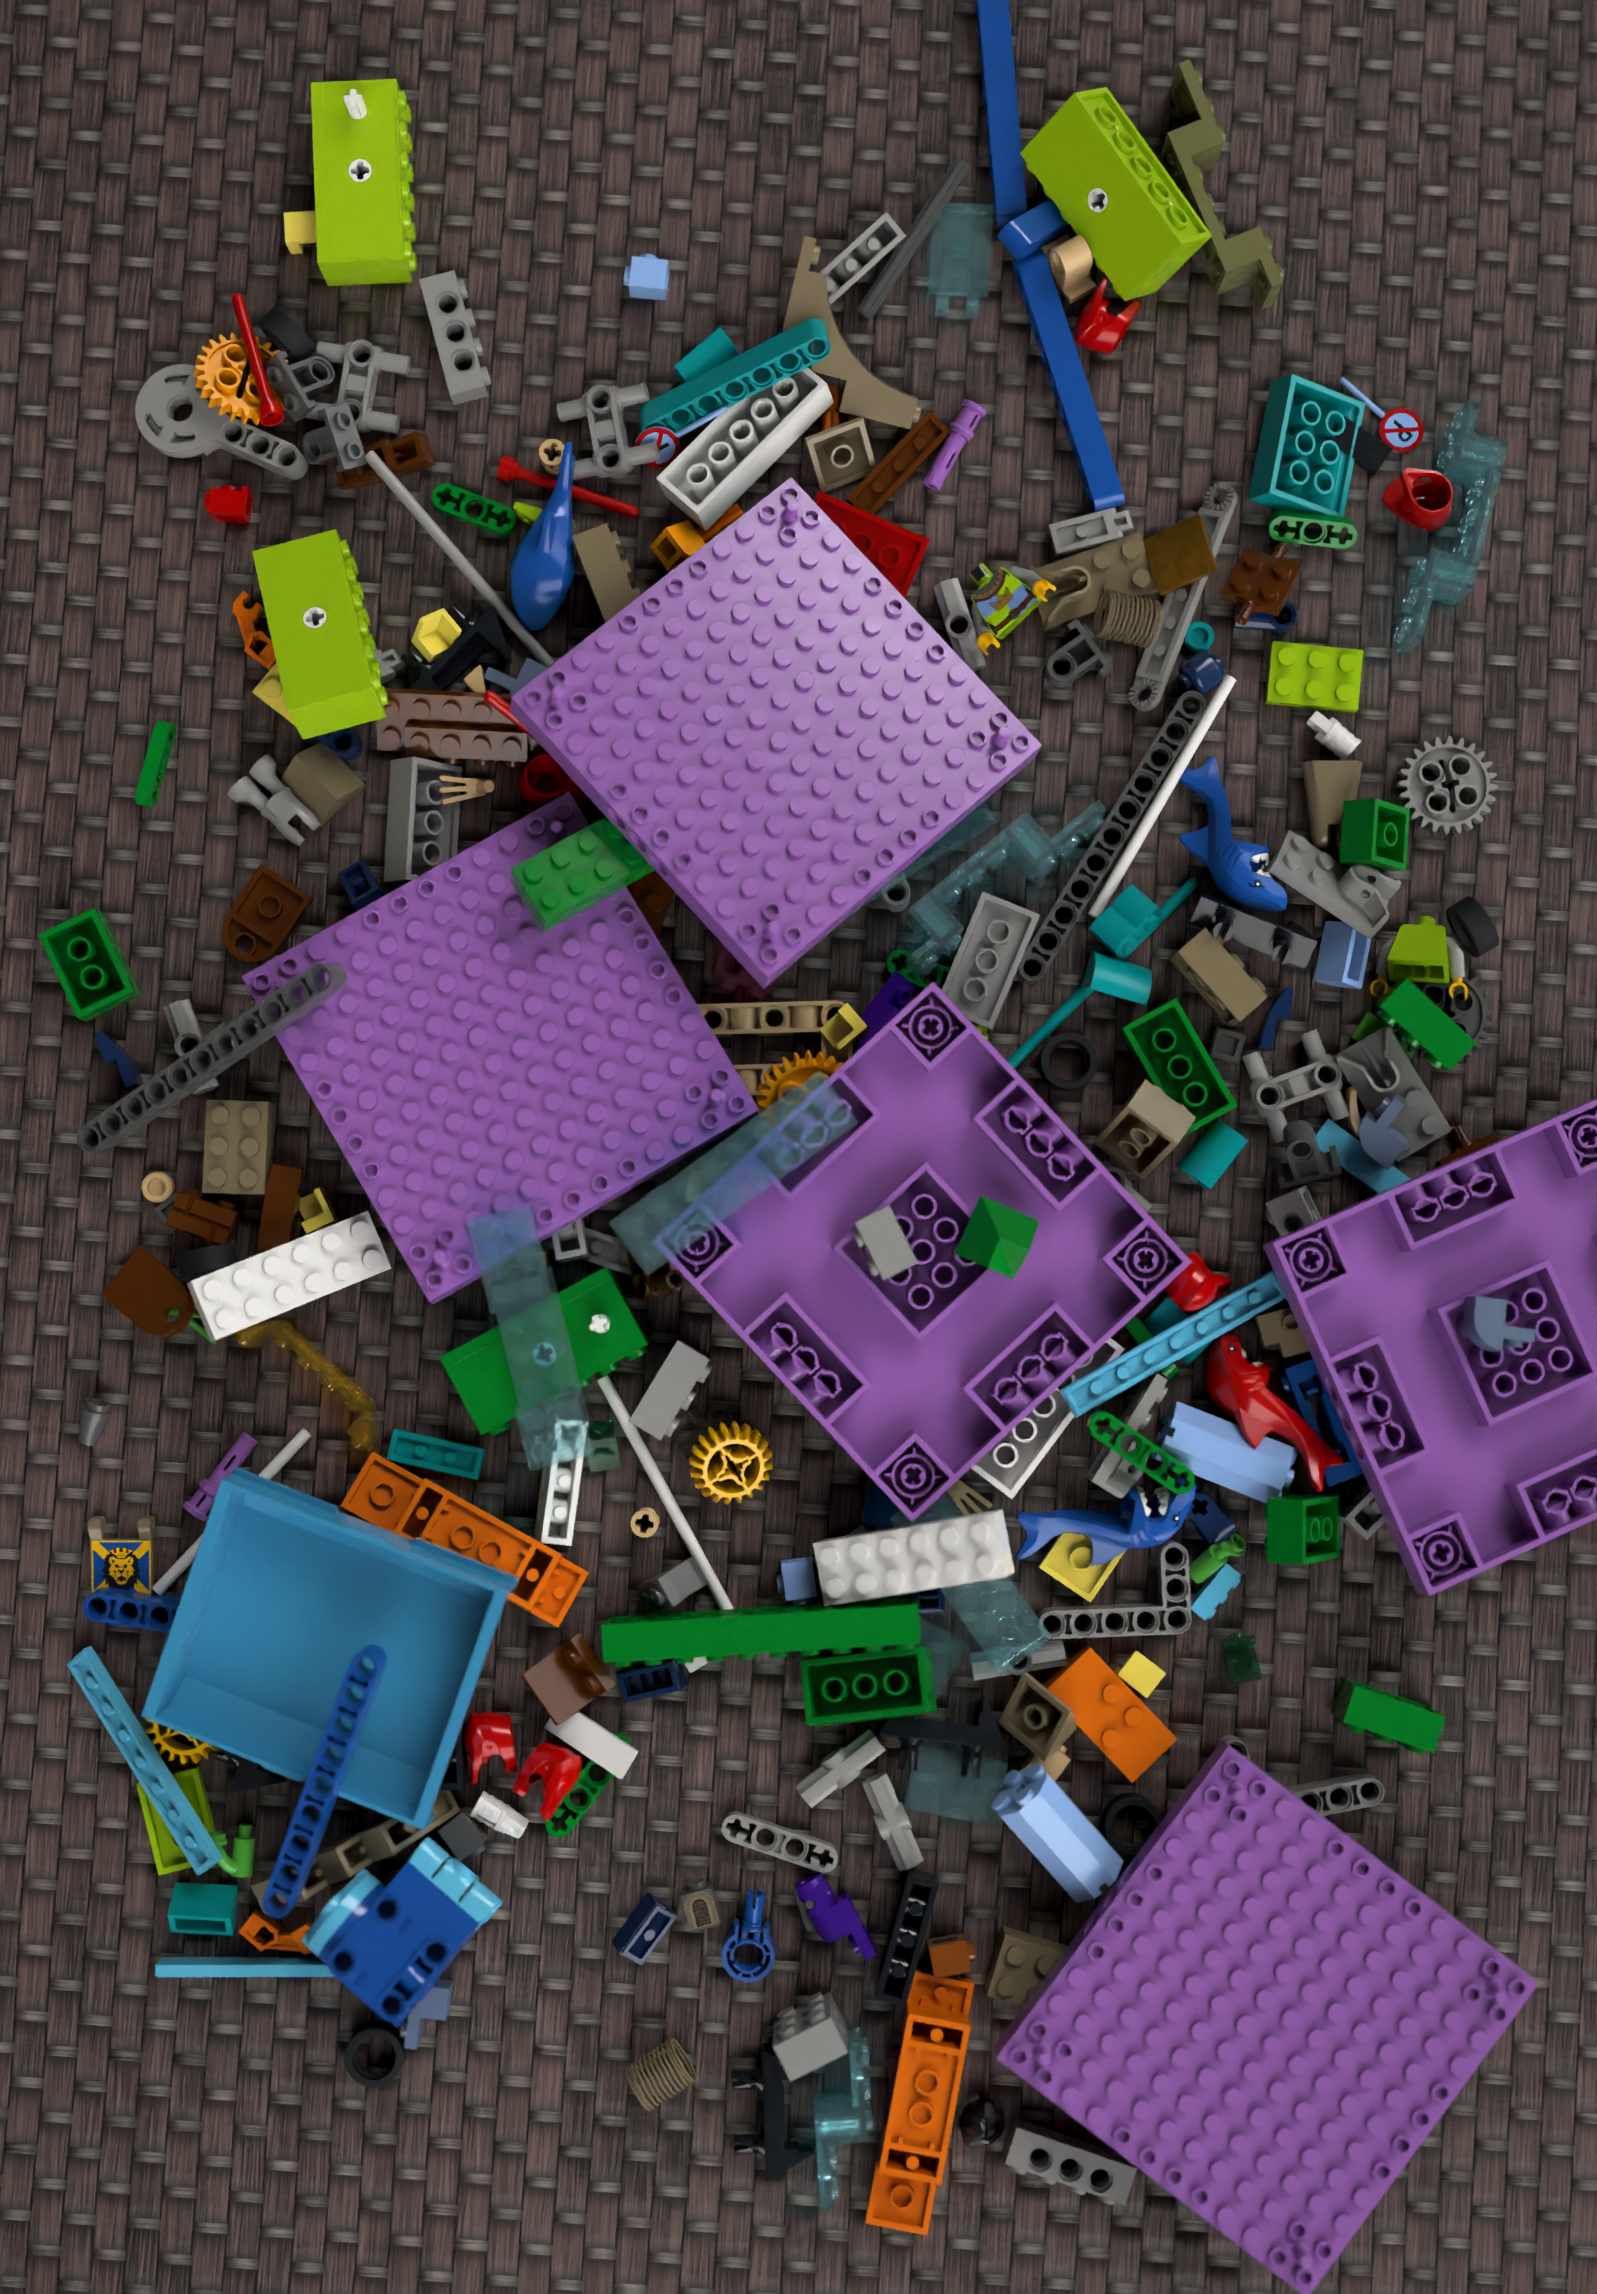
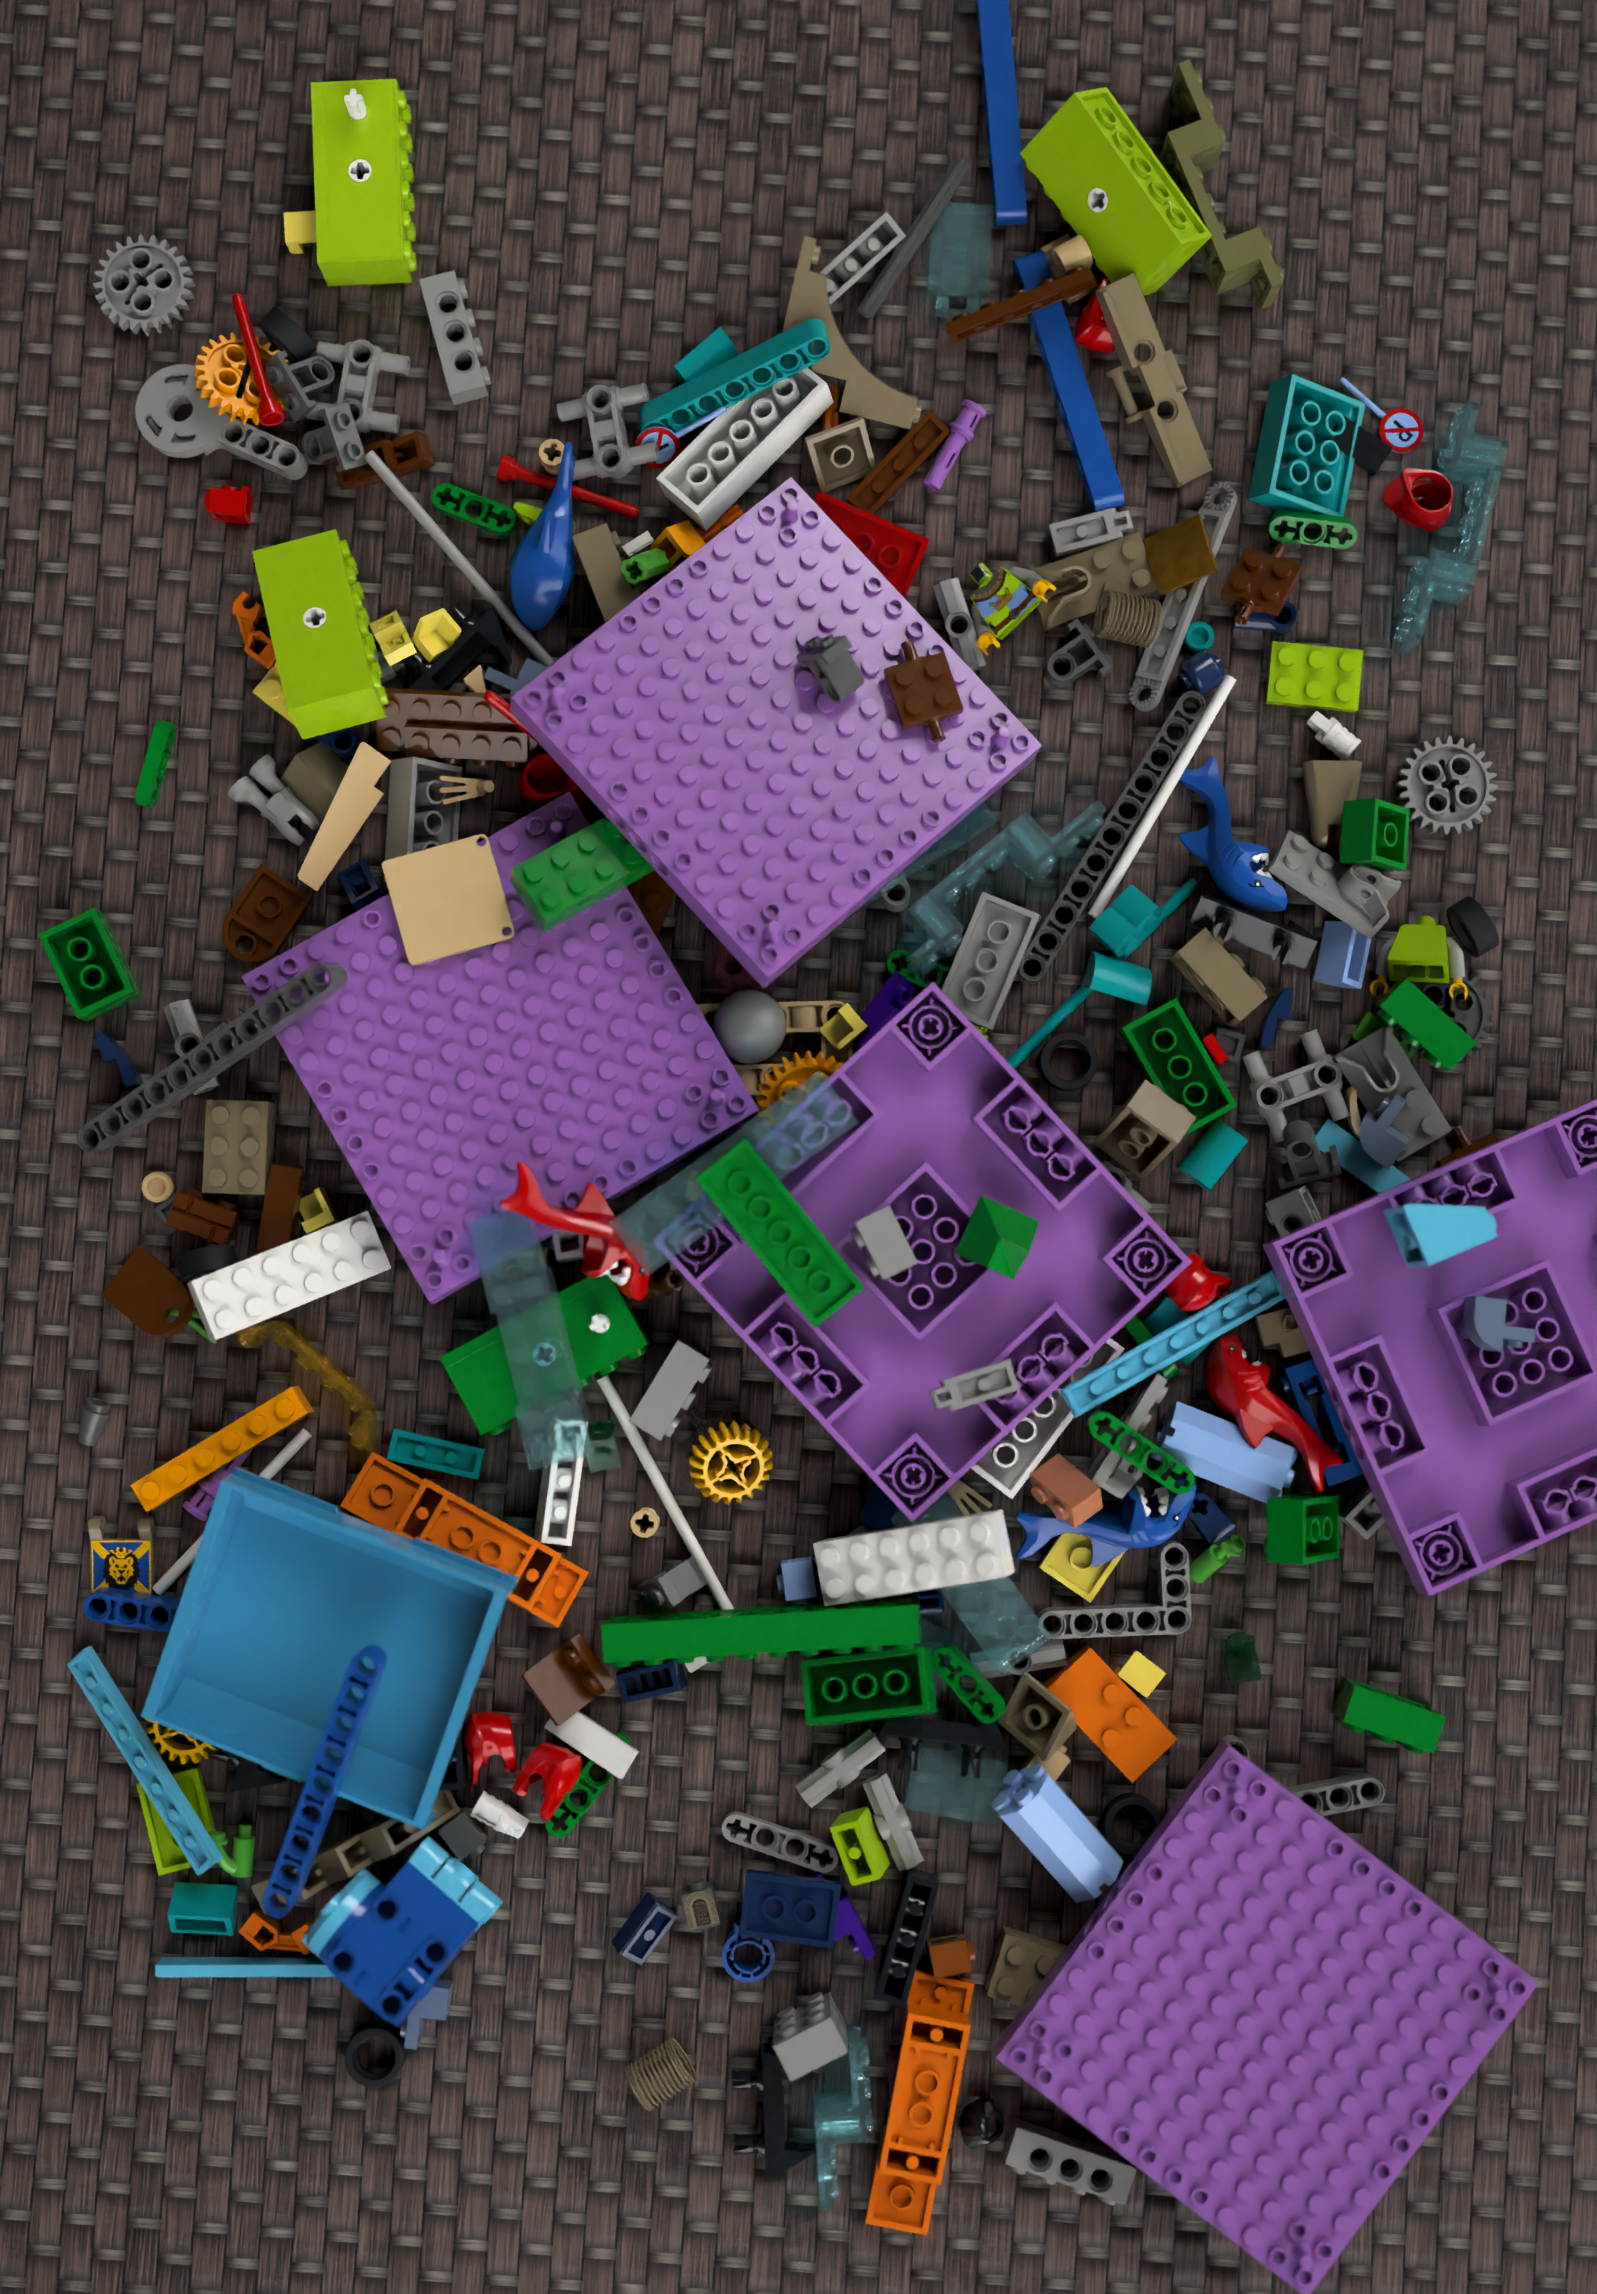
(124, 268): none -> light grey gear
(222, 1448): none -> light orange arch
(346, 814): none -> tan wedge
(393, 638): none -> light yellow slope
(447, 899): none -> tan piece
(588, 1217): none -> red piece
(638, 545): none -> white tile
(645, 566): none -> bright green axle
(647, 277): light blue brick -> none
(749, 1026): none -> light grey piece
(779, 1232): none -> green plate
(790, 1908): none -> dark blue plate
(832, 665): none -> dark grey pin
(859, 1846): none -> lime brick
(923, 691): none -> reddish brown plate
(975, 1386): none -> light grey hinge
(978, 1706): none -> green beam
(1021, 304): none -> reddish brown plate
(1033, 230): blue beam -> none
(1066, 1491): none -> nougat brick
(1131, 325): none -> dark tan piece
(1214, 1049): none -> red tile
(1215, 1591): medium azure piece -> none
(1438, 1231): none -> medium azure slope

